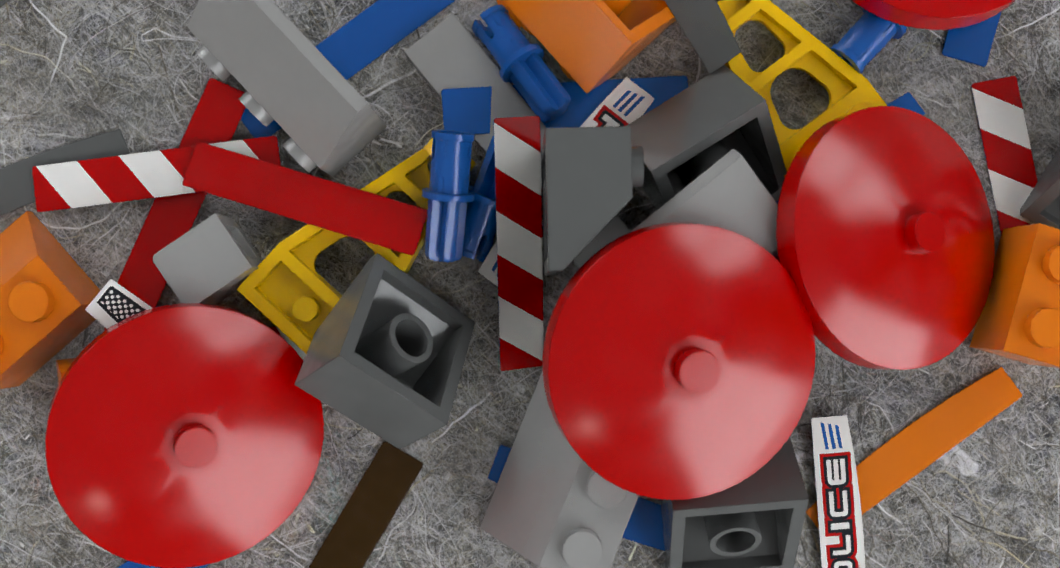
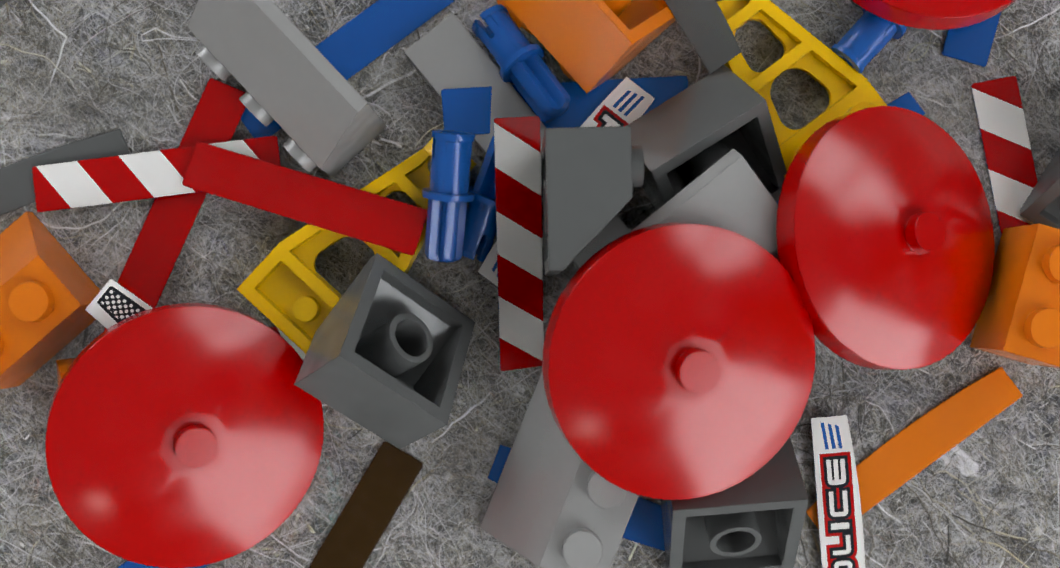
(208, 261): light grey panel -> none

